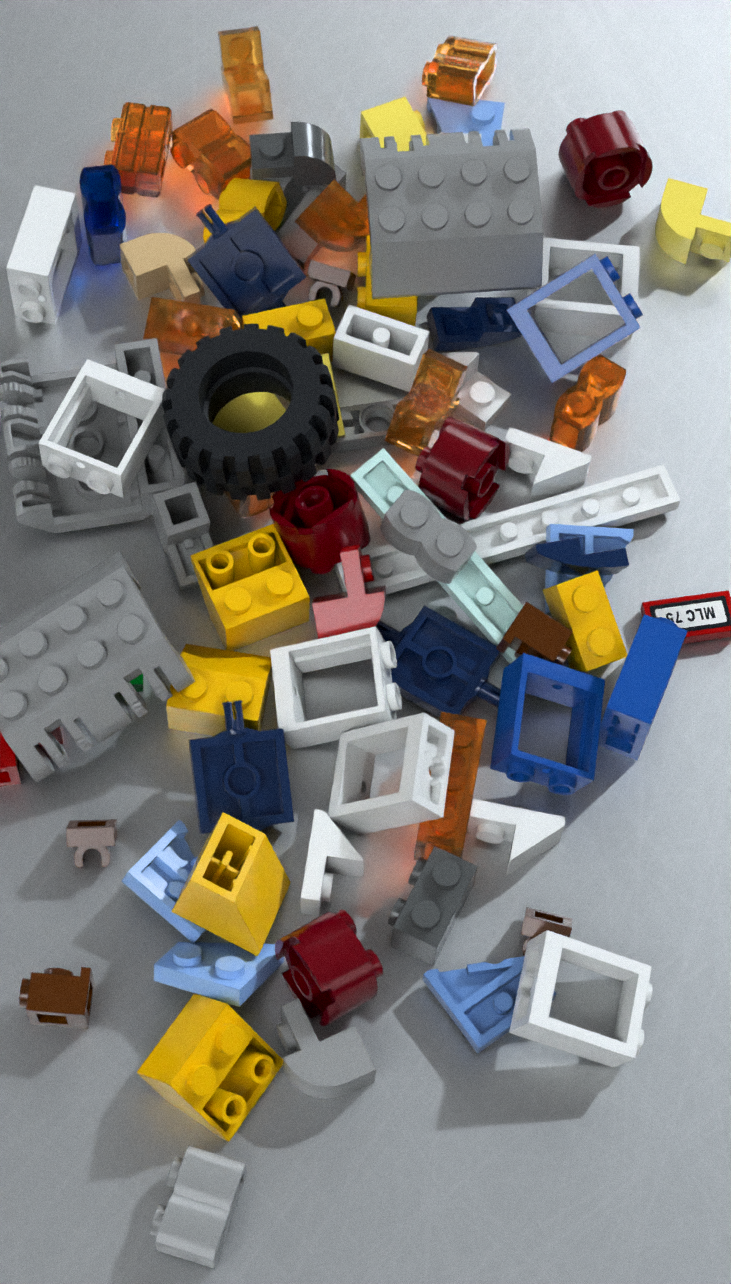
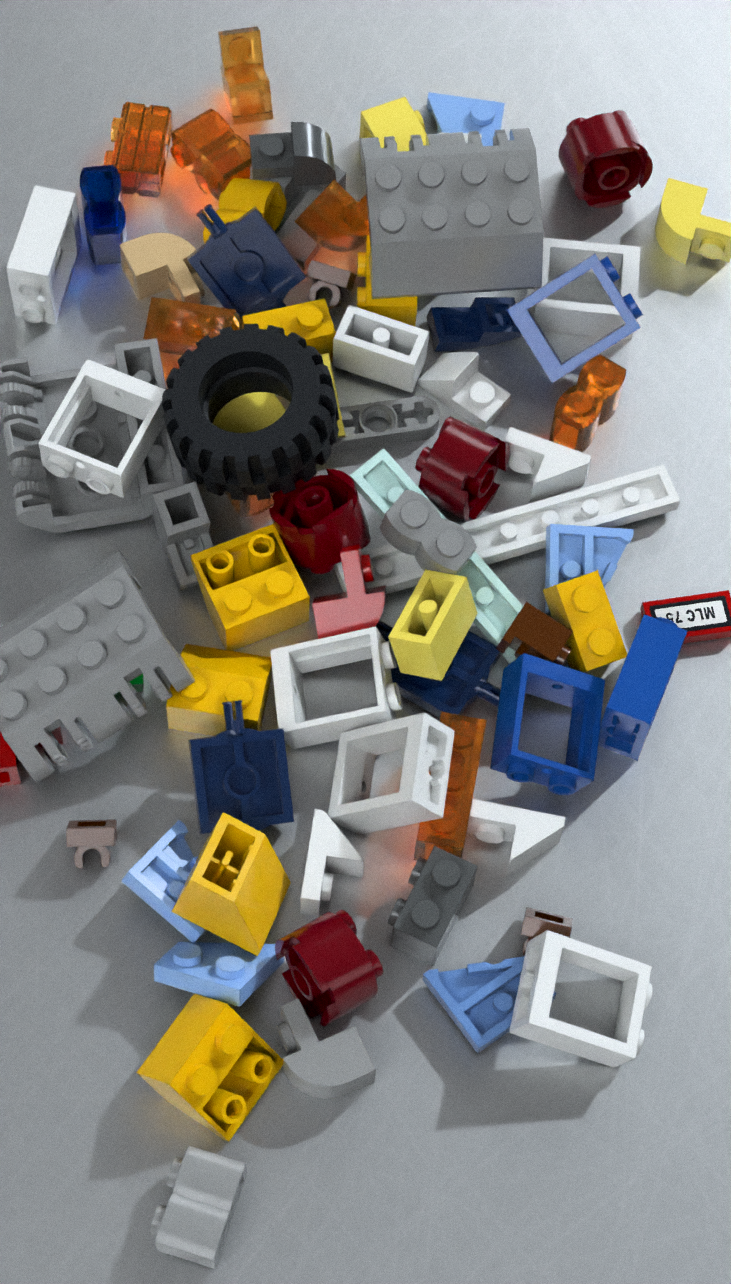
(58, 998): reddish brown brick -> none
(428, 403): clear orange brick -> none
(433, 625): none -> light yellow brick
(460, 70): clear orange brick -> none
(567, 558): dark blue slope -> none

